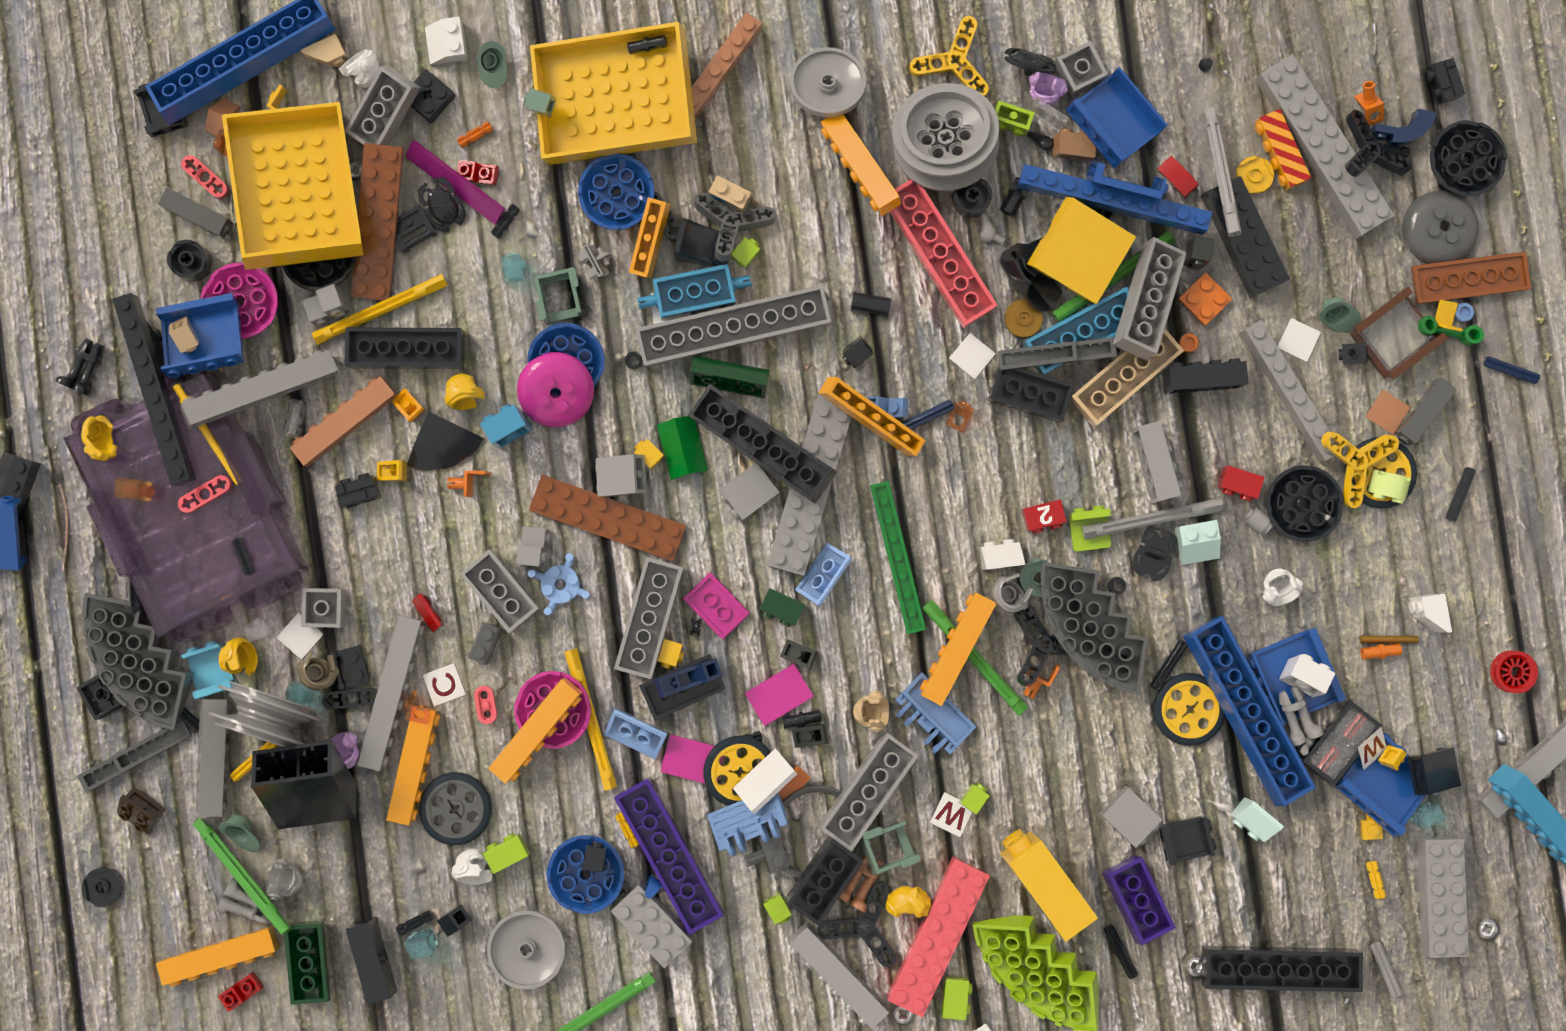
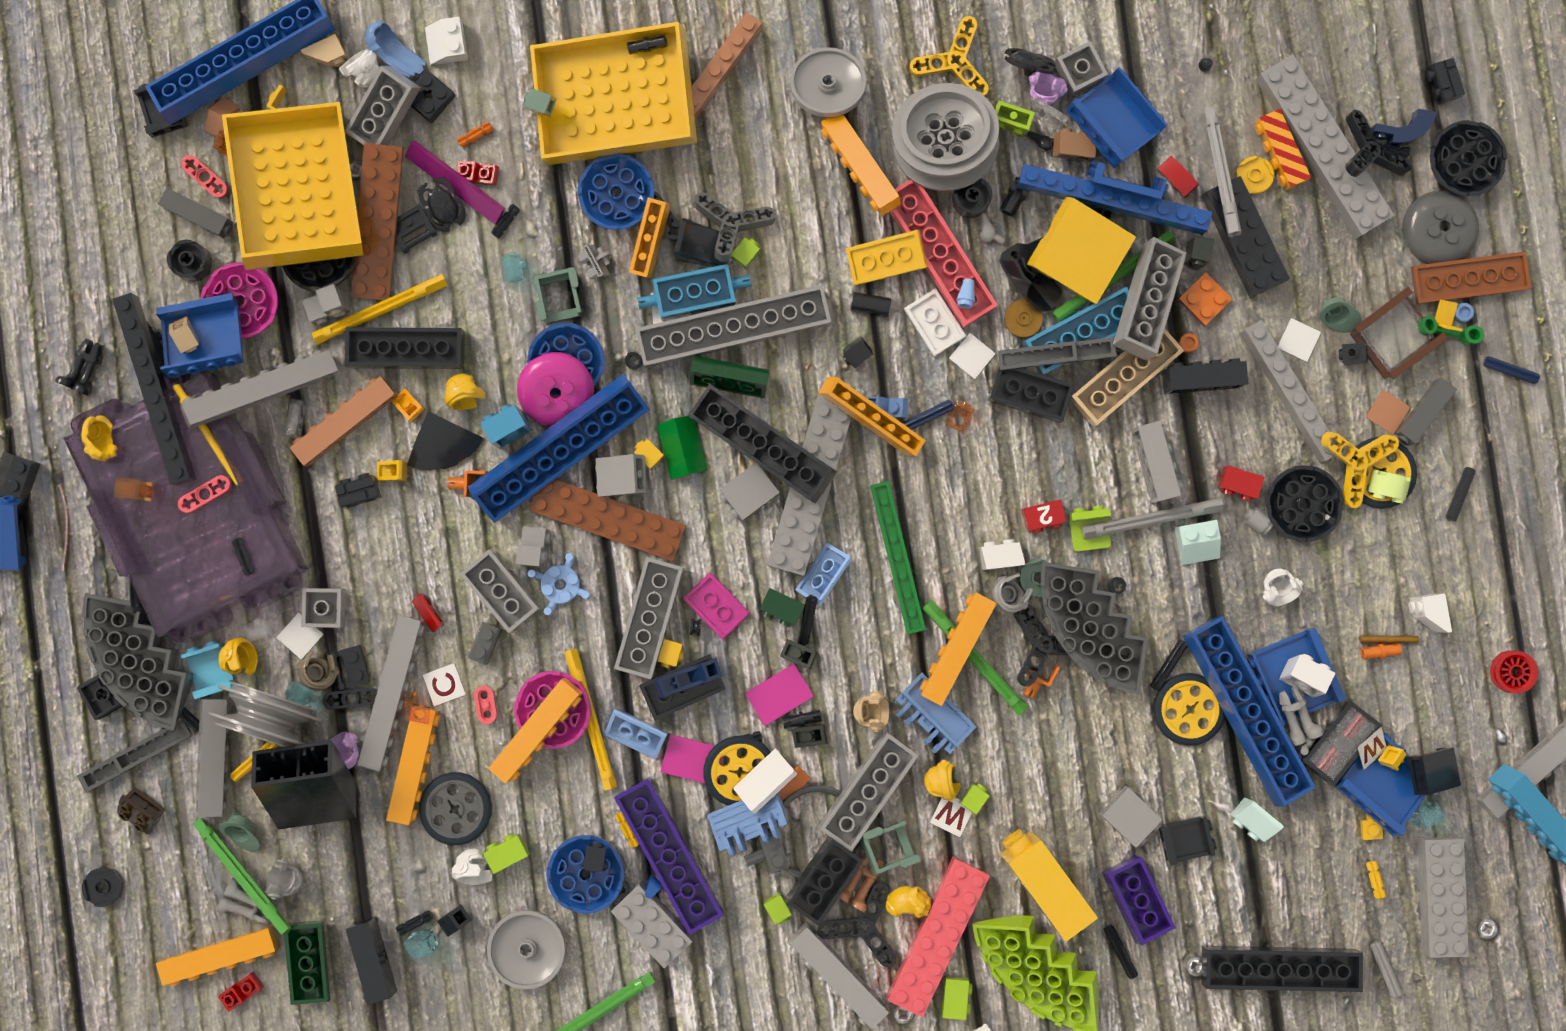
(387, 46): none -> medium blue hair
(492, 64): sand green piece -> none
(558, 448): none -> blue brick
(730, 194): tan brick -> none
(807, 620): none -> black axle
(886, 257): none -> yellow tile
(935, 322): none -> white tile
(939, 781): none -> yellow helmet
(966, 296): none -> light blue cone
(1154, 554): black shield -> none
(1370, 102): orange bracket -> none

